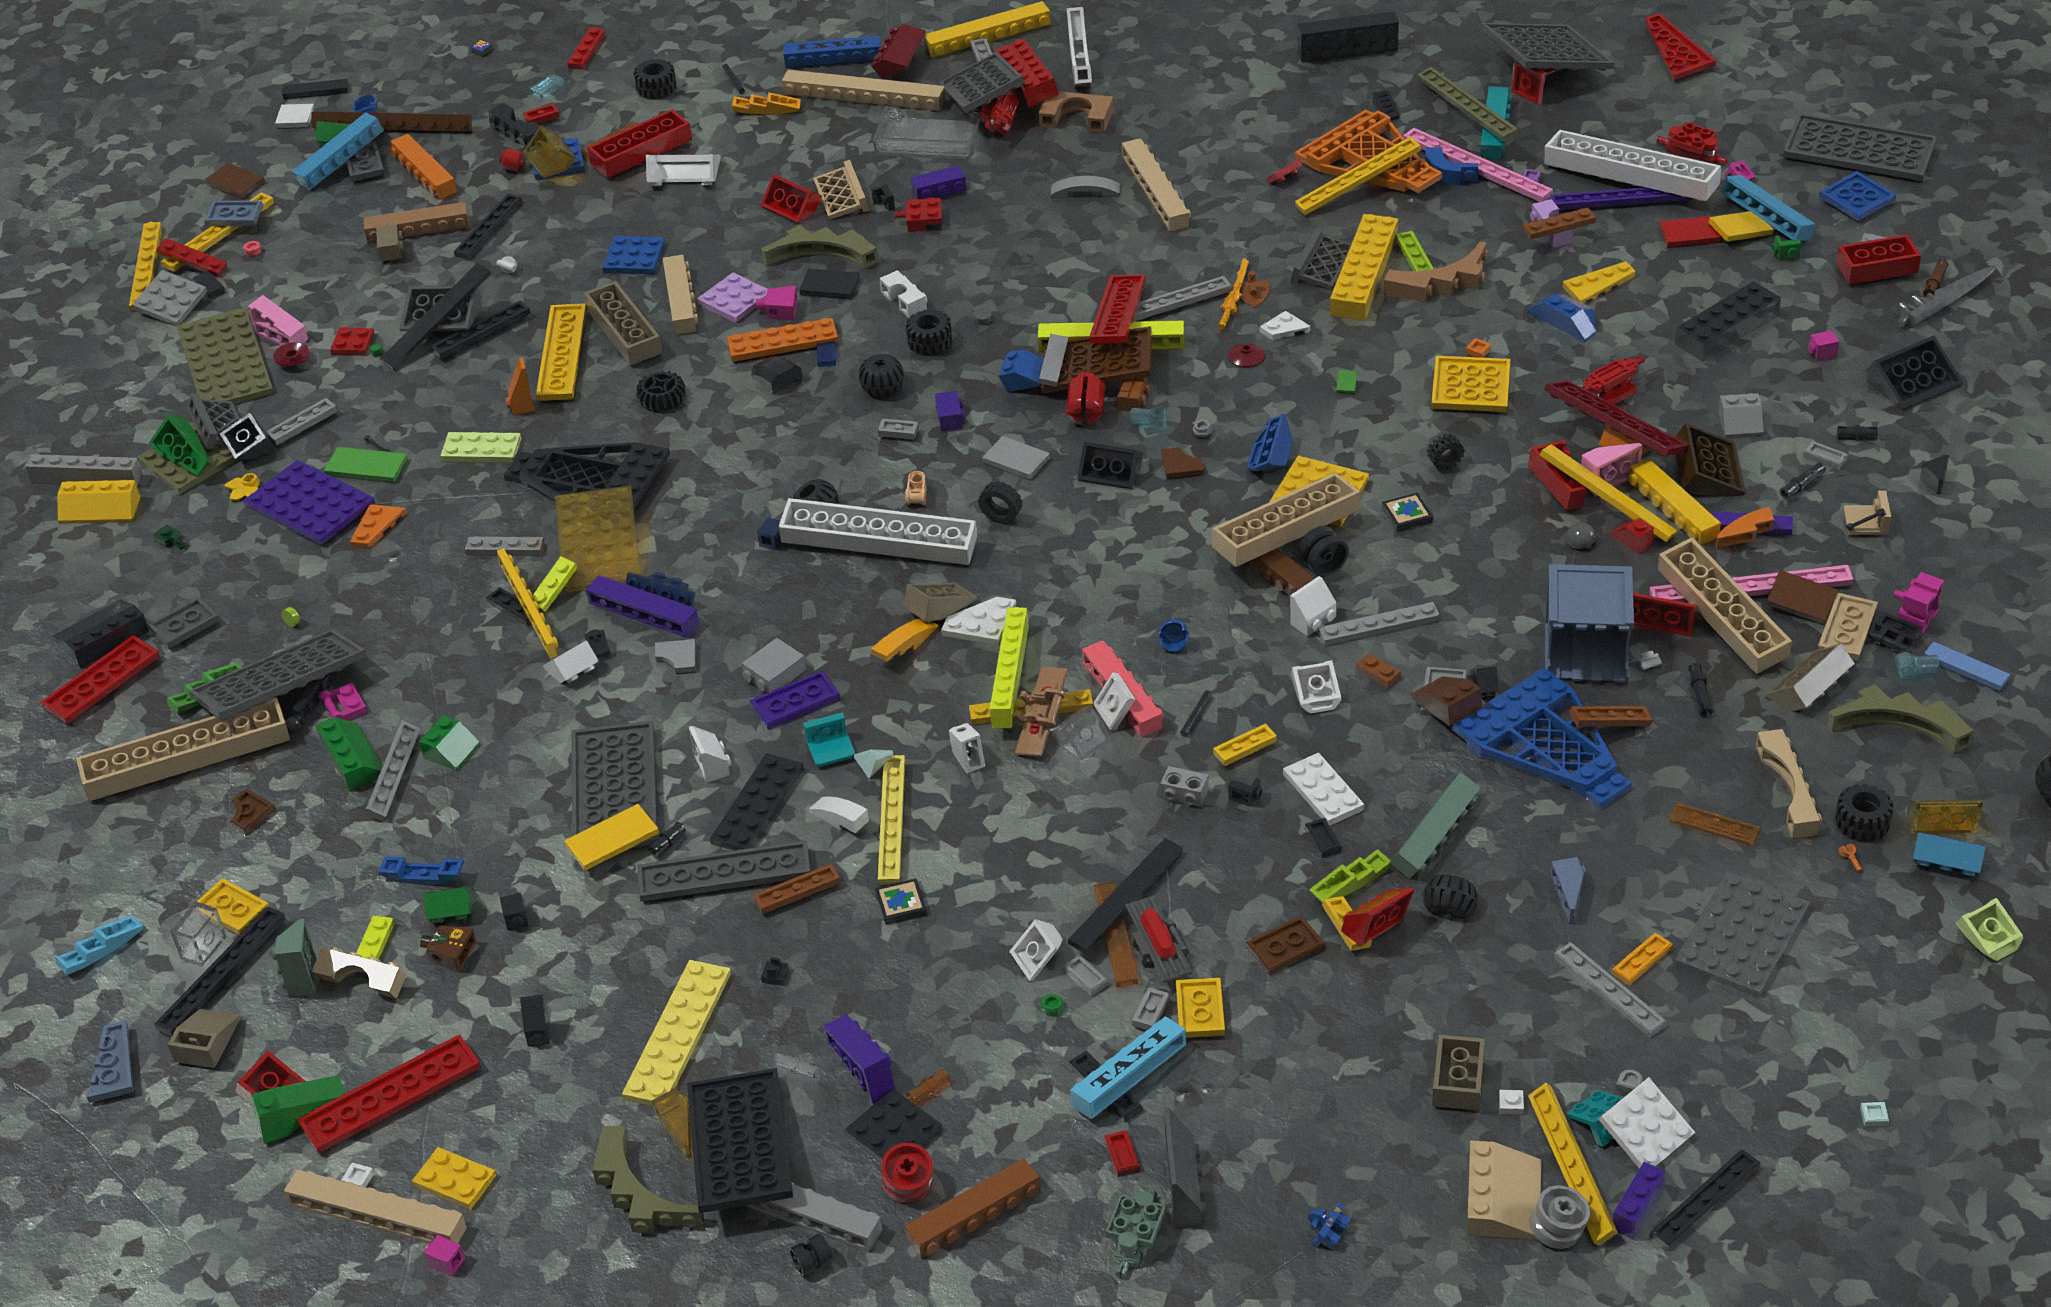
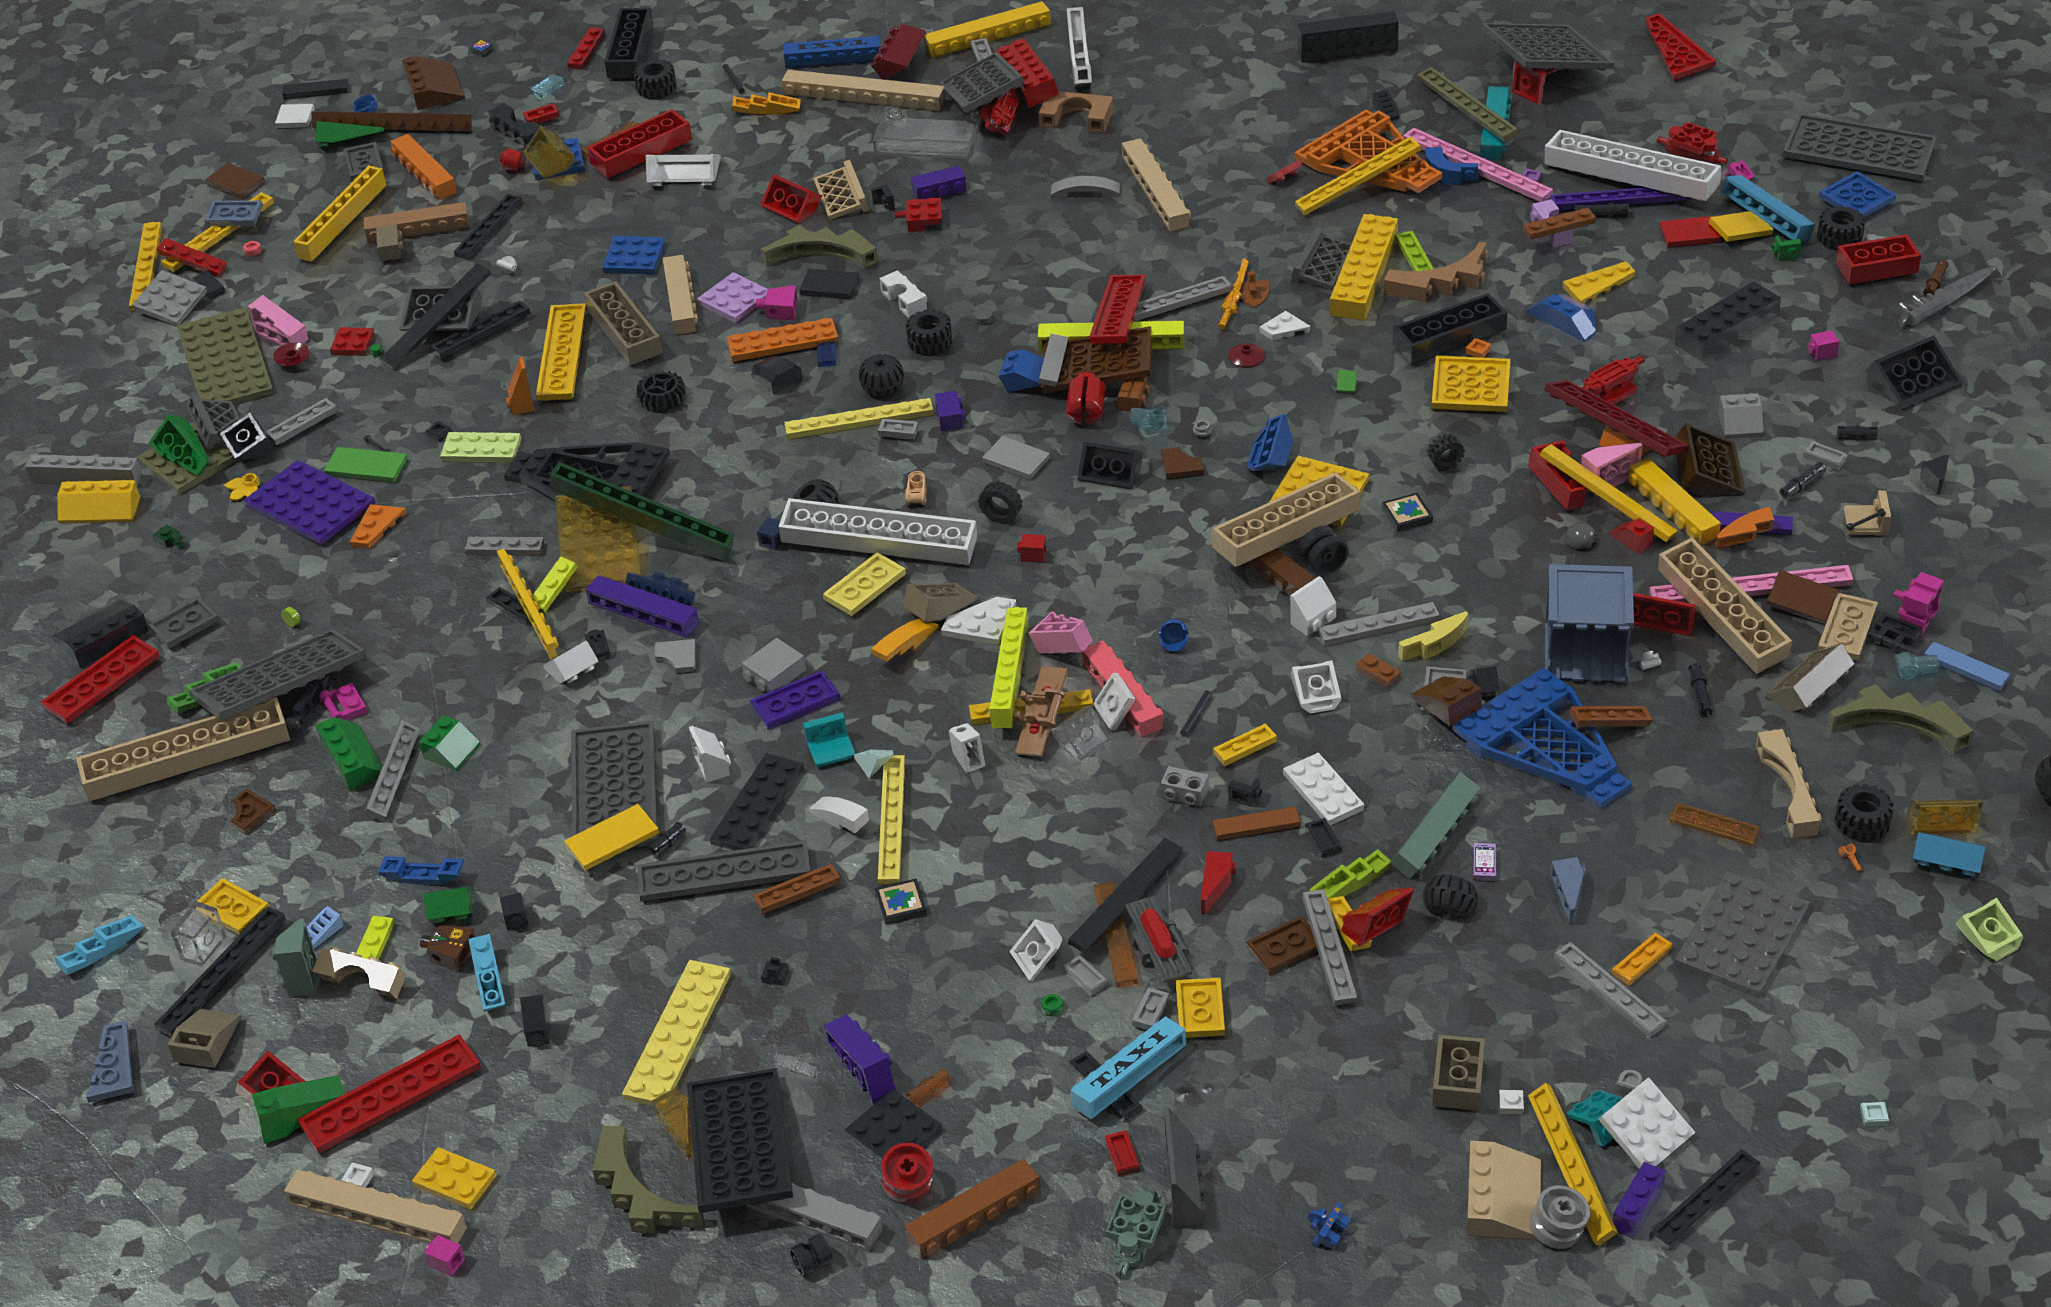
(327, 918): none -> light blue slope
(337, 151): dark azure brick -> none
(339, 213): none -> yellow brick
(431, 81): none -> reddish brown slope
(438, 431): none -> black tile
(487, 972): none -> medium azure slope
(628, 42): none -> black brick
(641, 511): none -> dark green brick
(858, 418): none -> light yellow plate
(864, 584): none -> light yellow plate
(1032, 548): none -> red brick
(1060, 635): none -> bright pink wedge
(1217, 877): none -> red slope
(1256, 823): none -> dark orange tile
(1329, 947): none -> light grey plate
(1439, 638): none -> light yellow slope
(1449, 328): none -> black brick
(1484, 862): none -> tile
(1609, 209): none -> black pin
(1840, 226): none -> black tyre

